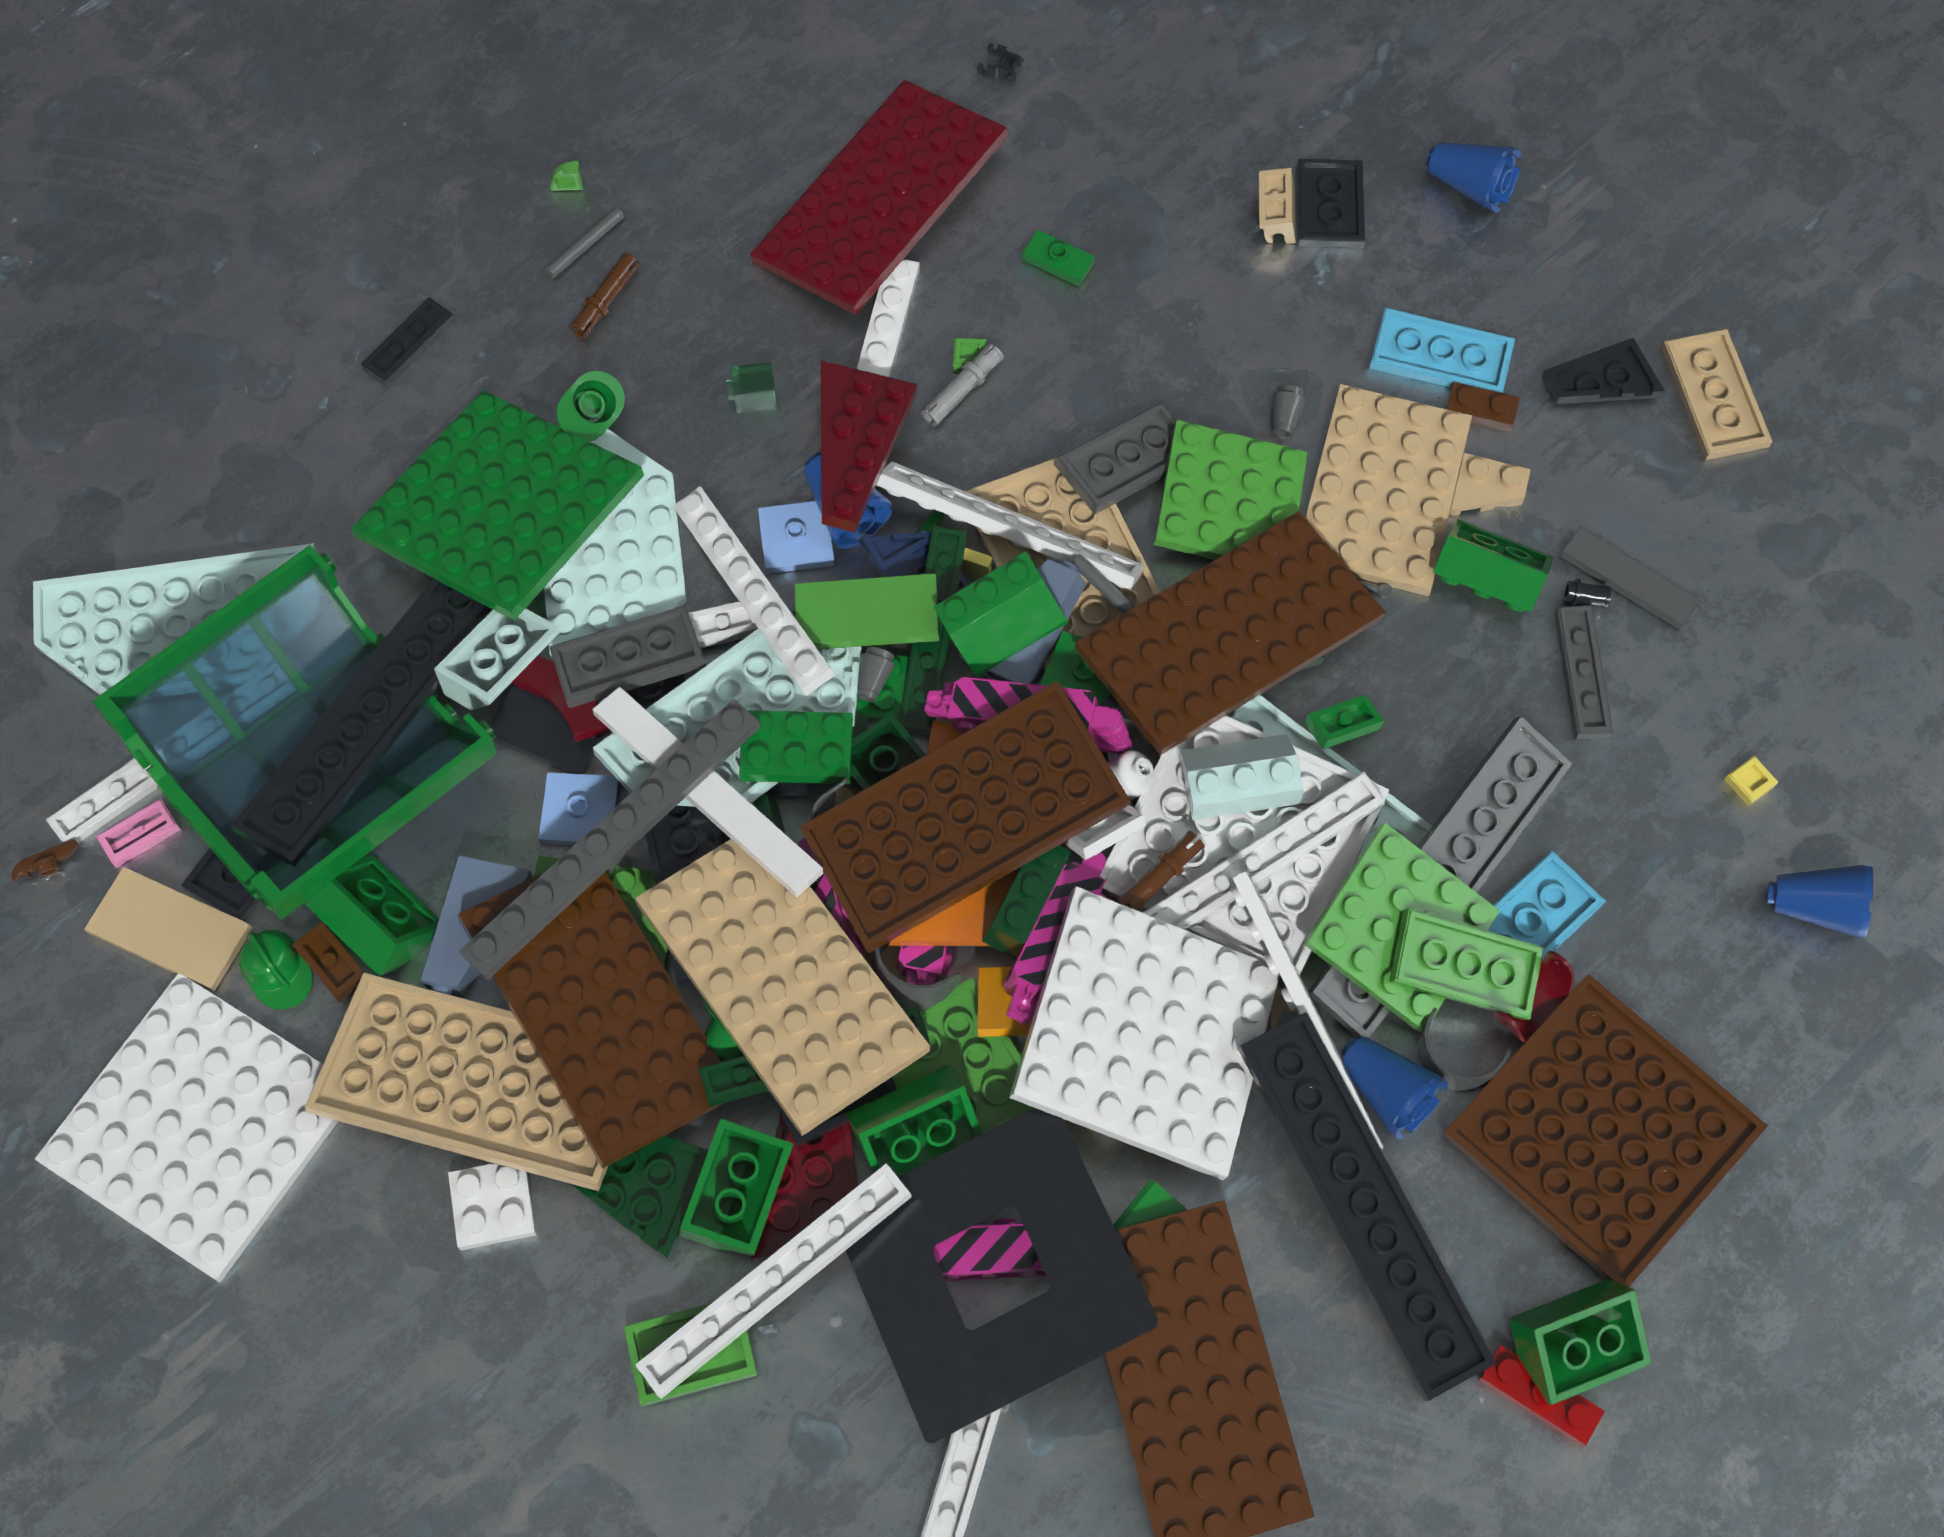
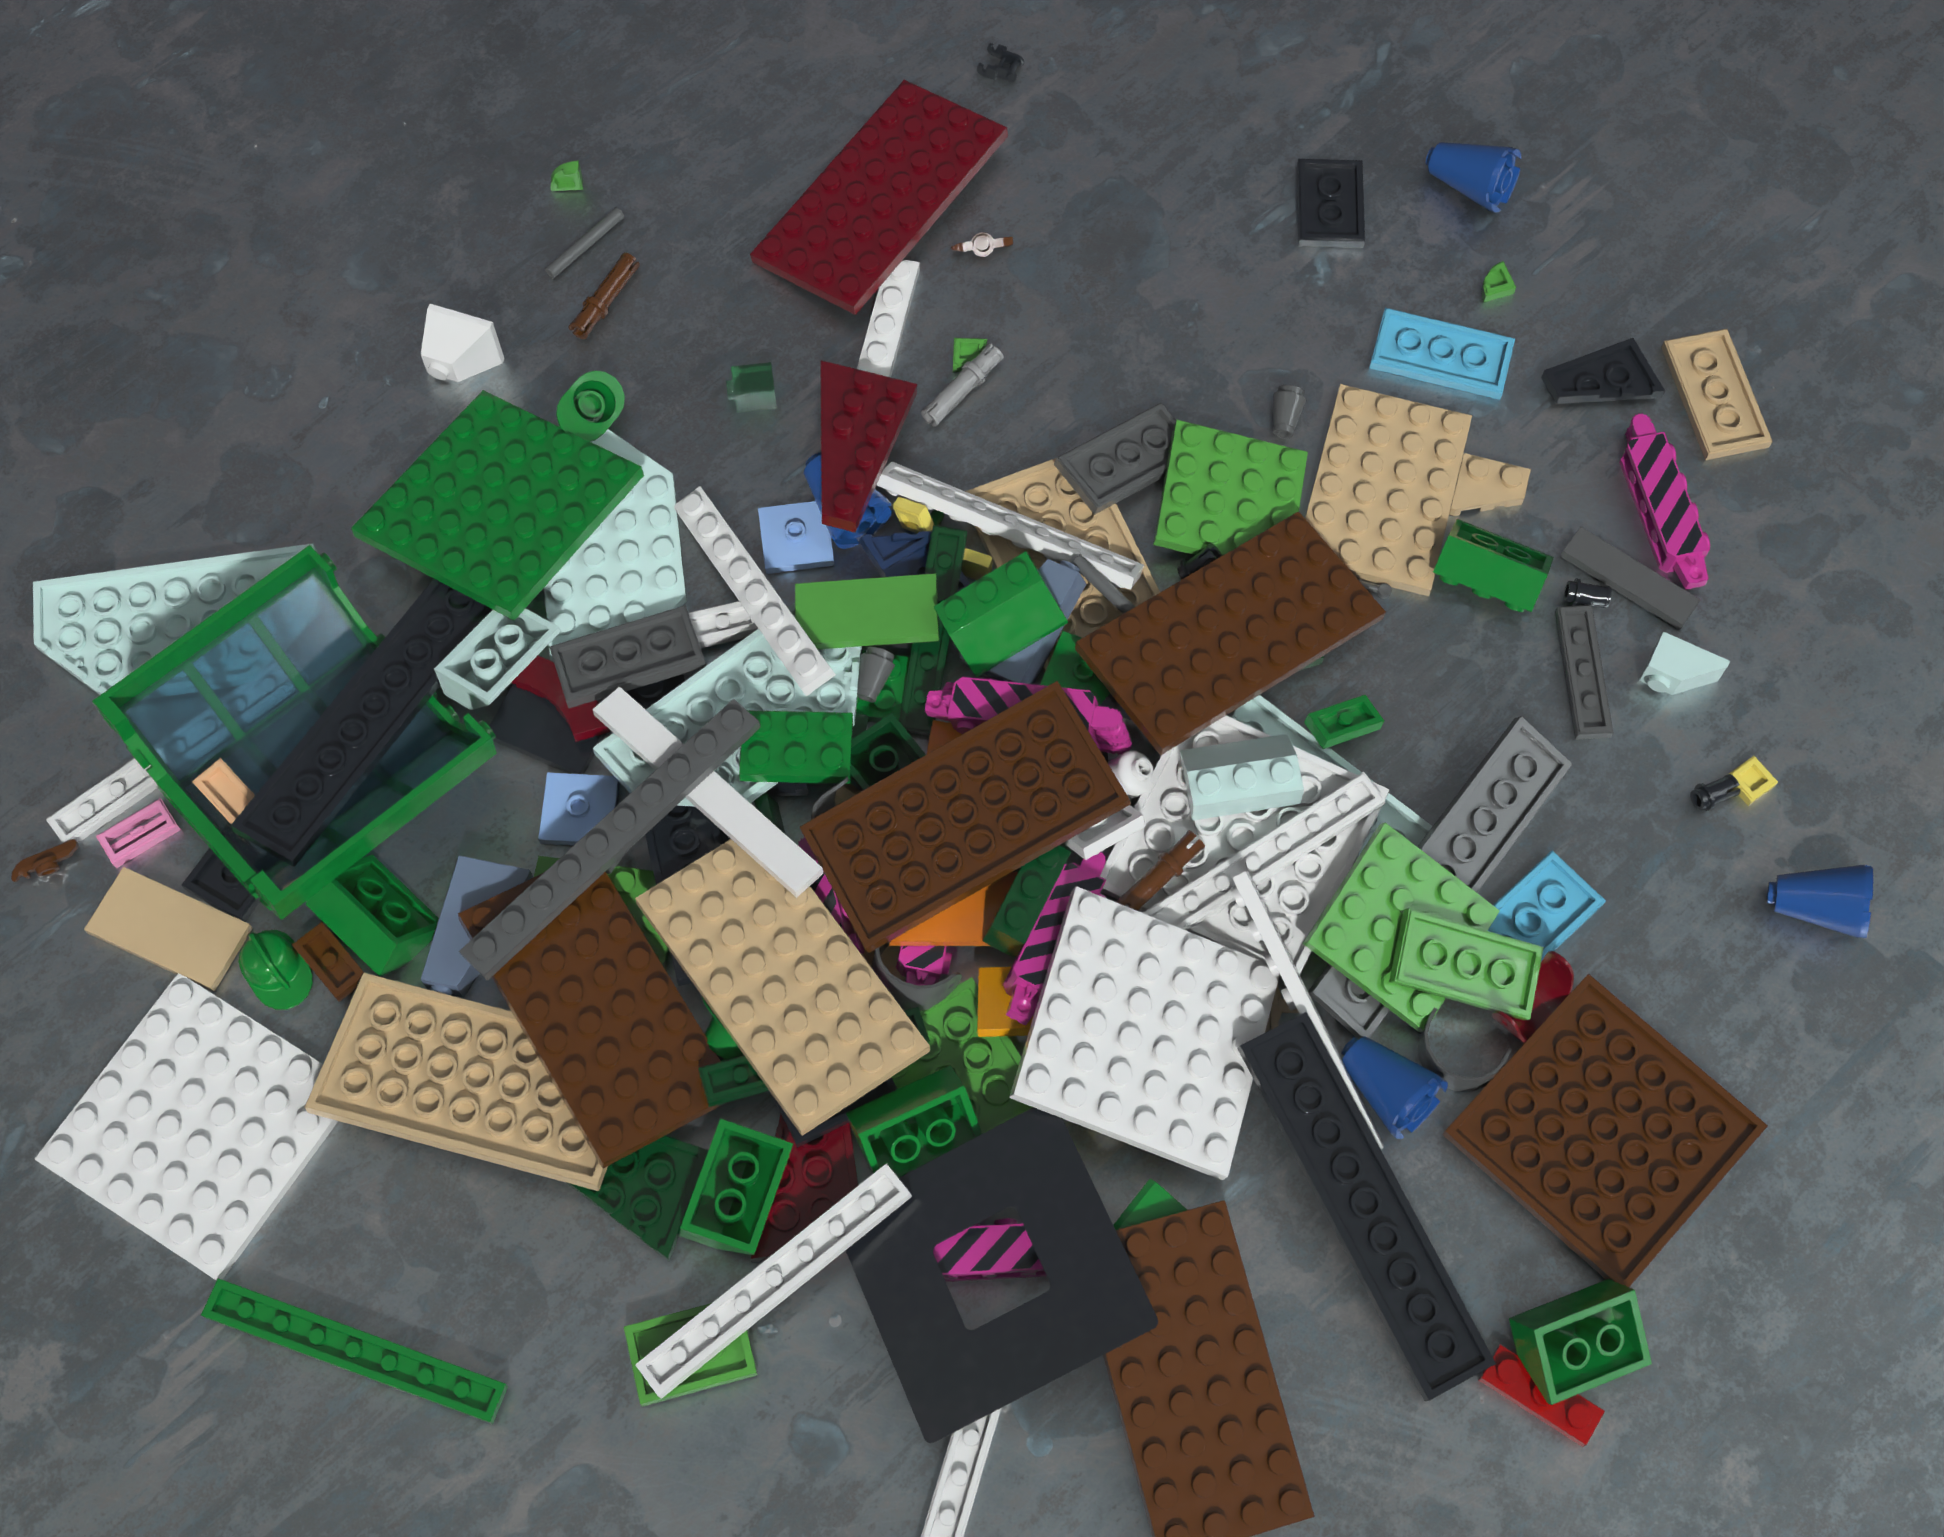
(224, 790): none -> light nougat tile
(355, 1351): none -> green plate
(408, 342): black tile -> none
(458, 344): none -> white slope
(491, 1205): white plate -> none
(912, 515): none -> light yellow tile
(983, 244): none -> piece
(1058, 258): green plate -> none
(1198, 561): none -> black pin
(1277, 204): tan hinge -> none
(1485, 406): reddish brown plate -> none
(1497, 283): none -> bright green tile
(1664, 503): none -> dark pink hinge
(1681, 666): none -> light aqua slope
(1715, 792): none -> black pin

